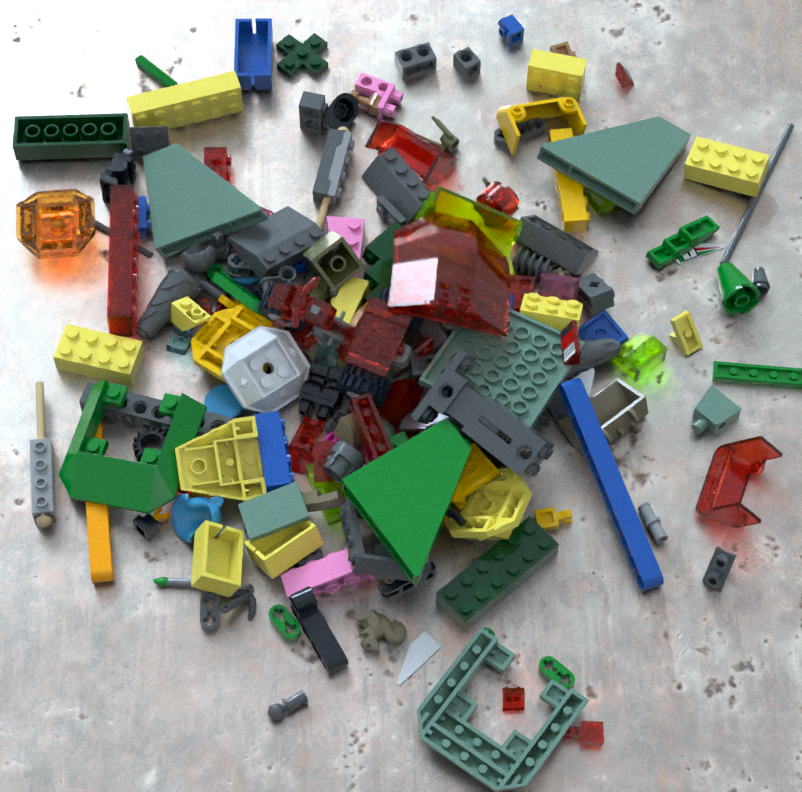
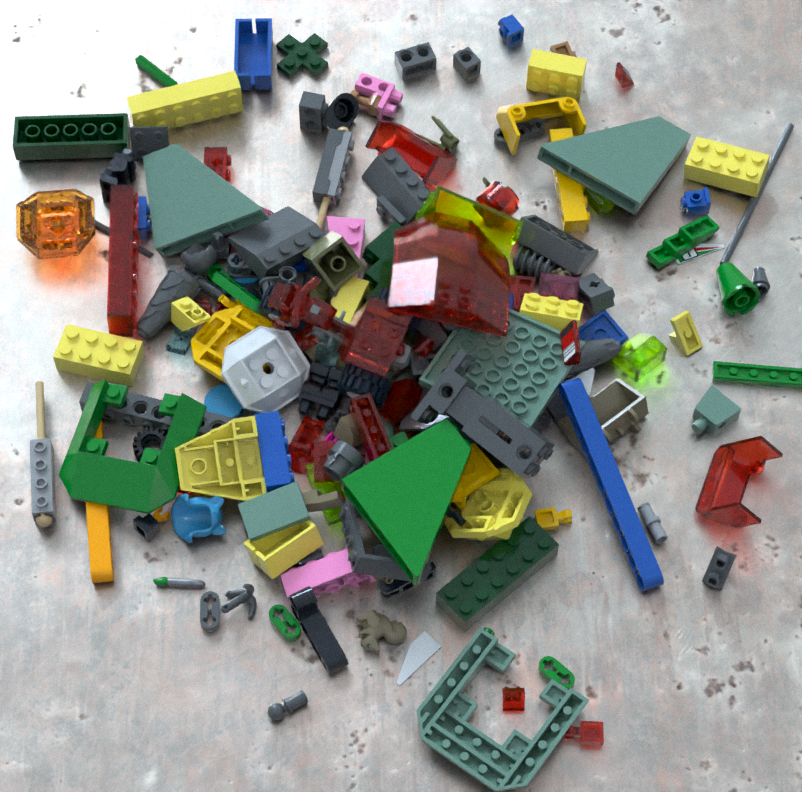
(218, 560): light yellow piece -> none
(696, 202): none -> blue brick

